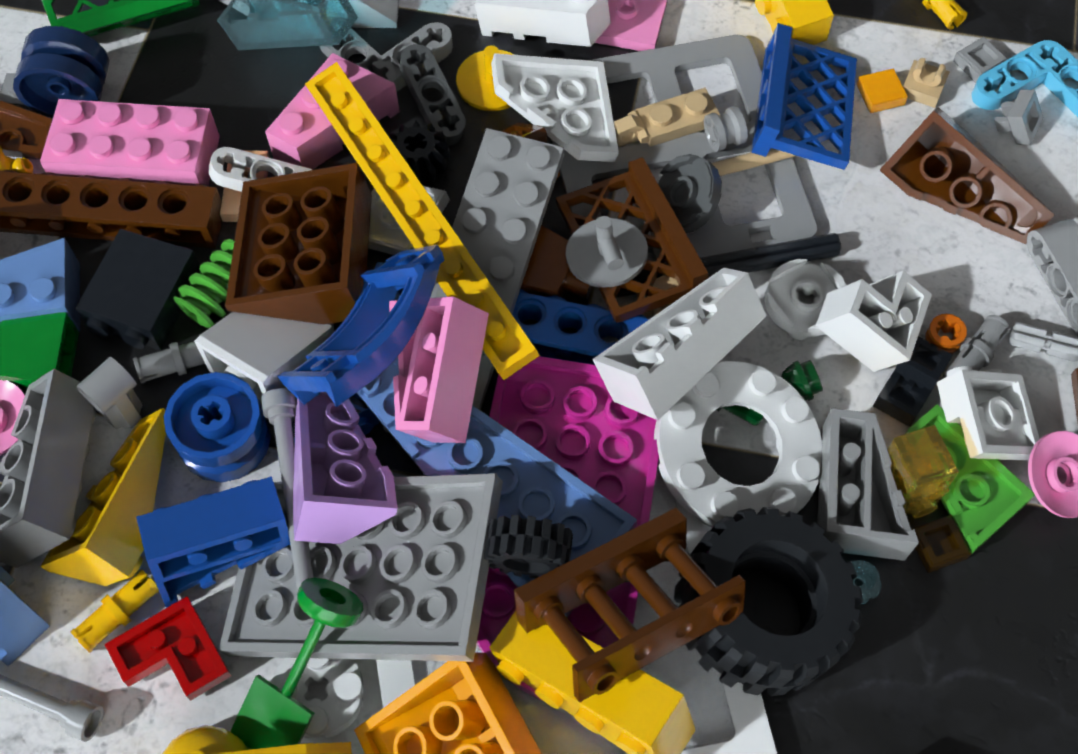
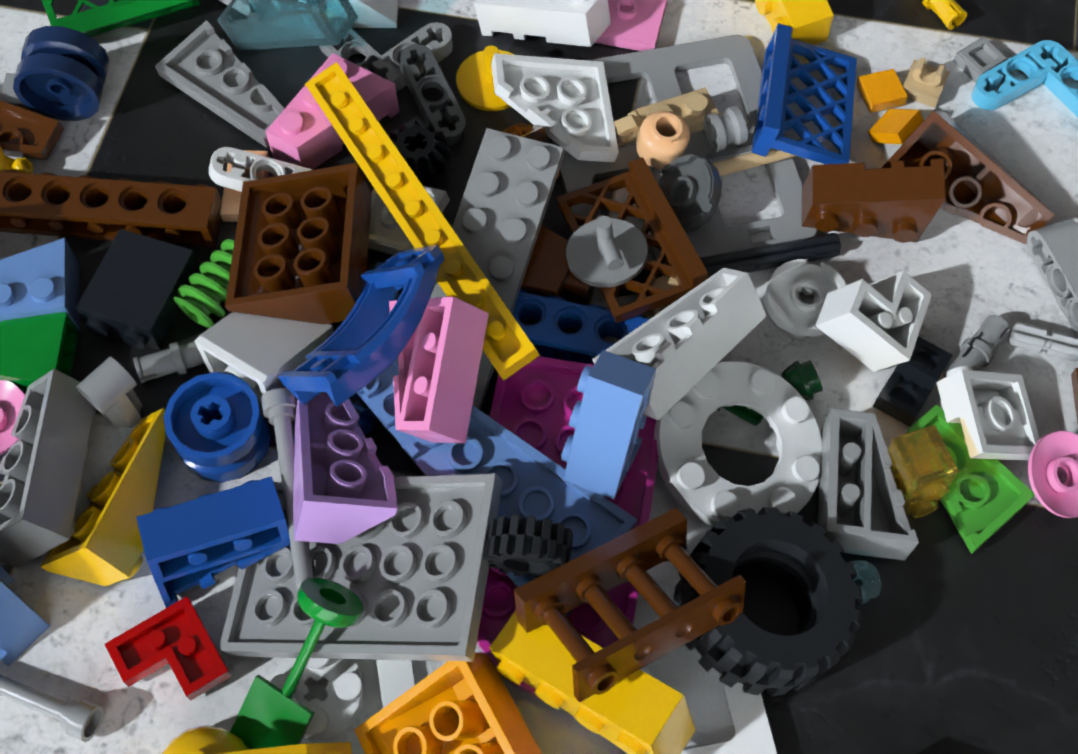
(115, 611): yellow pin -> none
(131, 142): bright pink brick -> none
(217, 79): none -> light grey wing
(607, 423): none -> medium blue wedge
(662, 138): none -> light nougat head
(873, 202): none -> reddish brown wedge
(895, 126): none -> light orange tile
(940, 544): dark brown tile -> none
(947, 323): orange bush -> none
(1021, 117): light grey tile -> none

